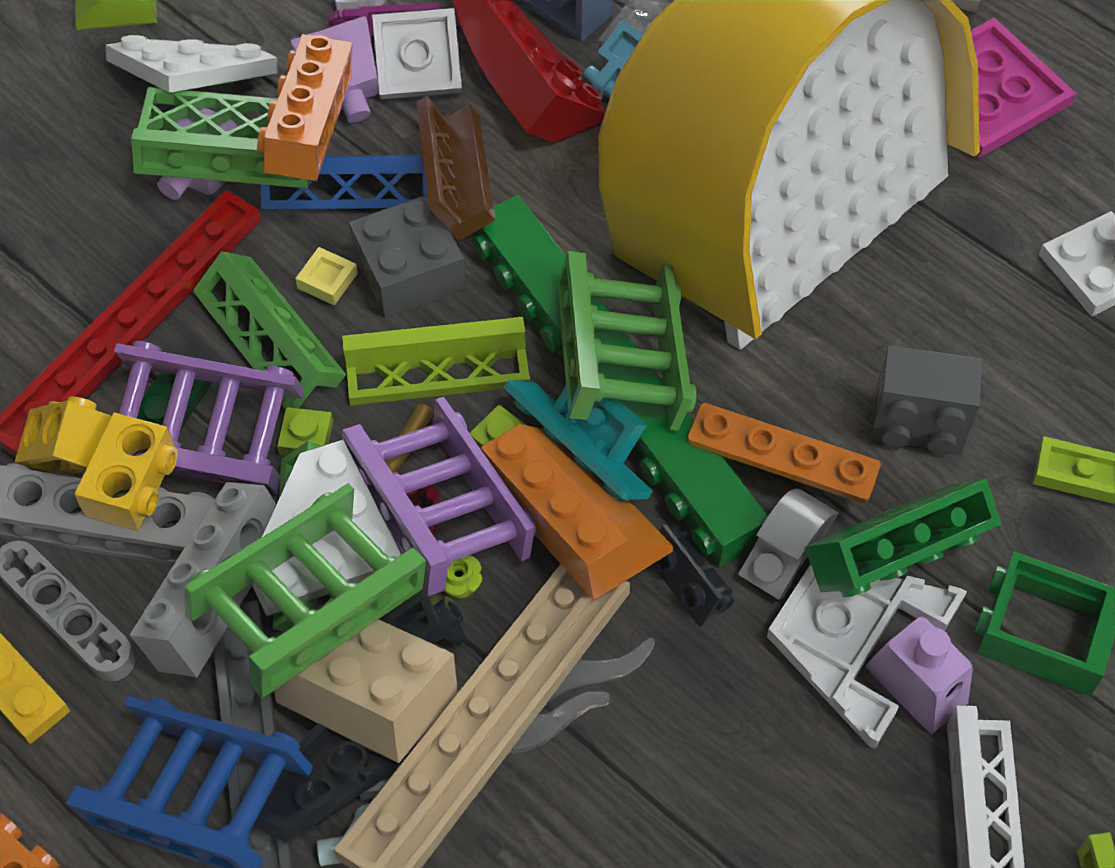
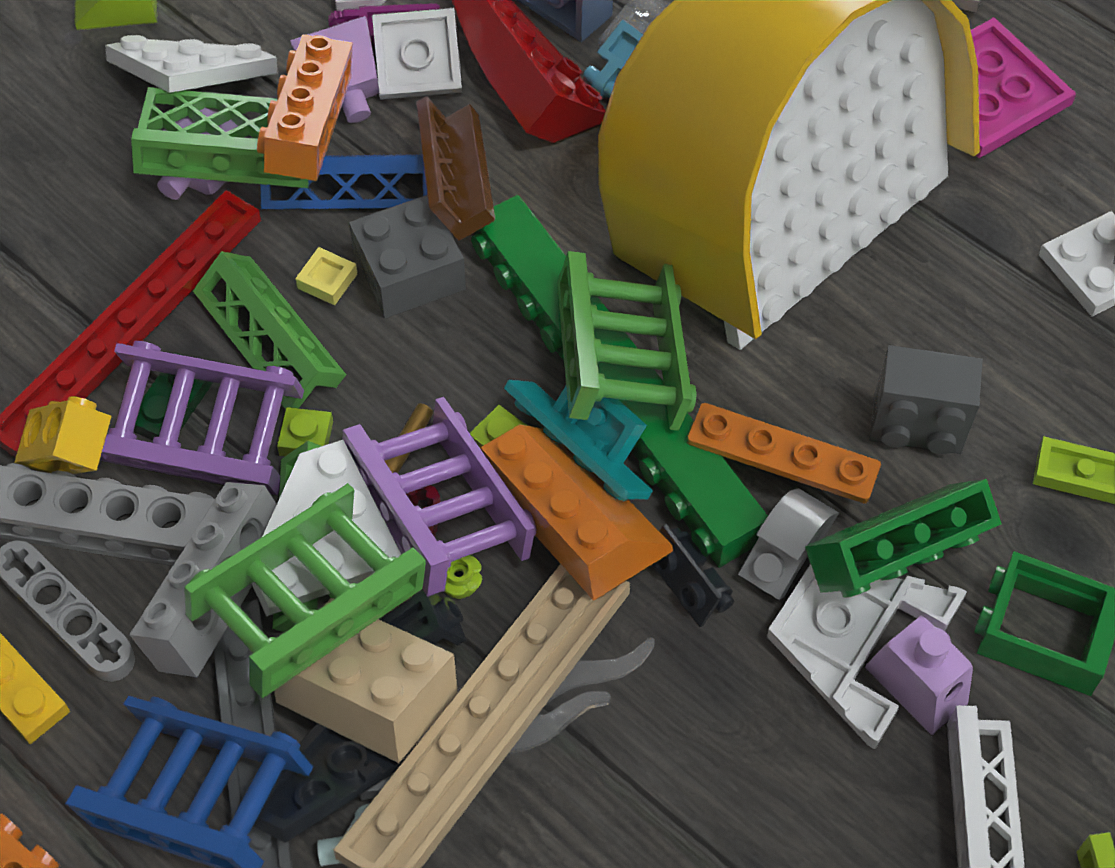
(116, 469): yellow brick -> none
(431, 348): lime fence -> none

